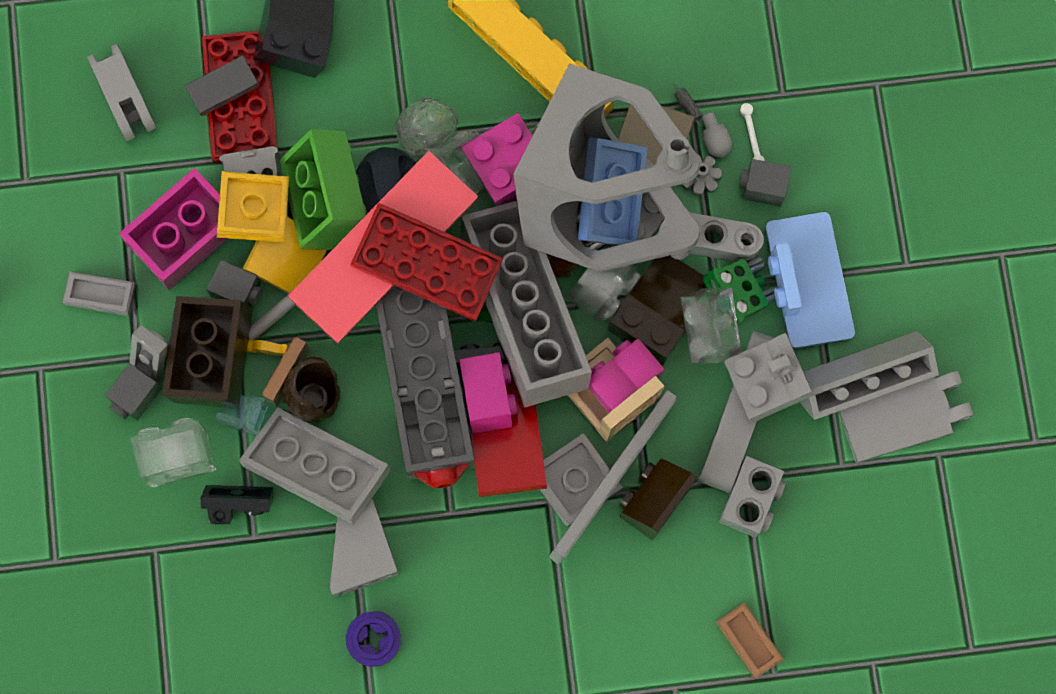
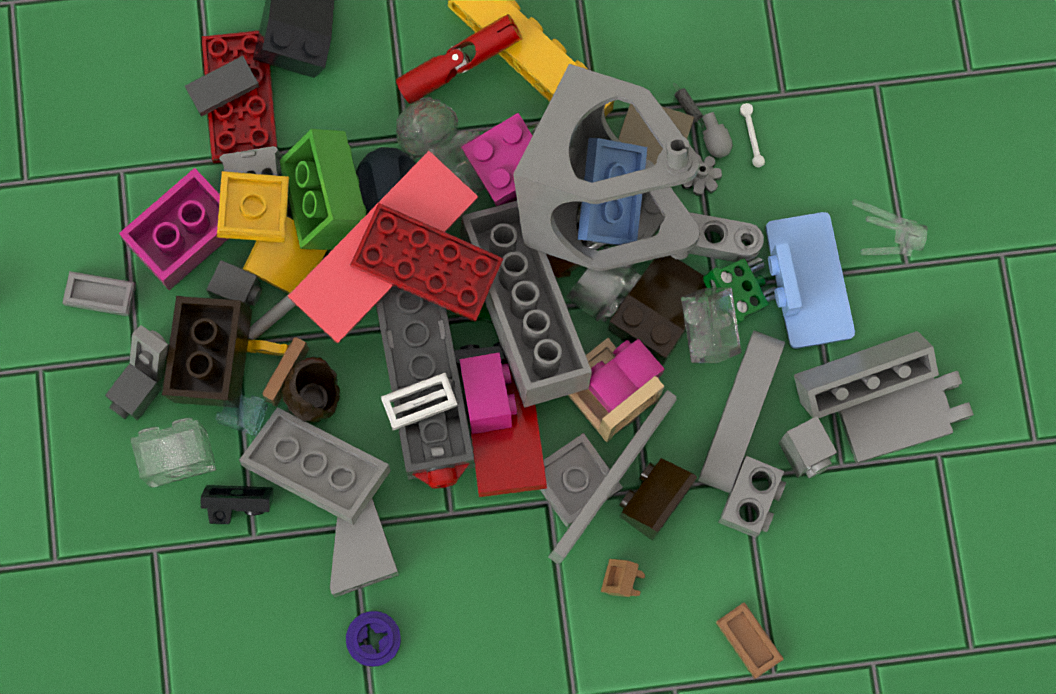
(121, 92): light grey piece -> none
(425, 413): none -> white tile
(443, 68): none -> red piece
(621, 577): none -> medium nougat tile
(765, 182): dark grey brick -> none
(768, 378): light grey hinge -> none
(808, 448): none -> light grey brick
(908, 232): none -> clear plant

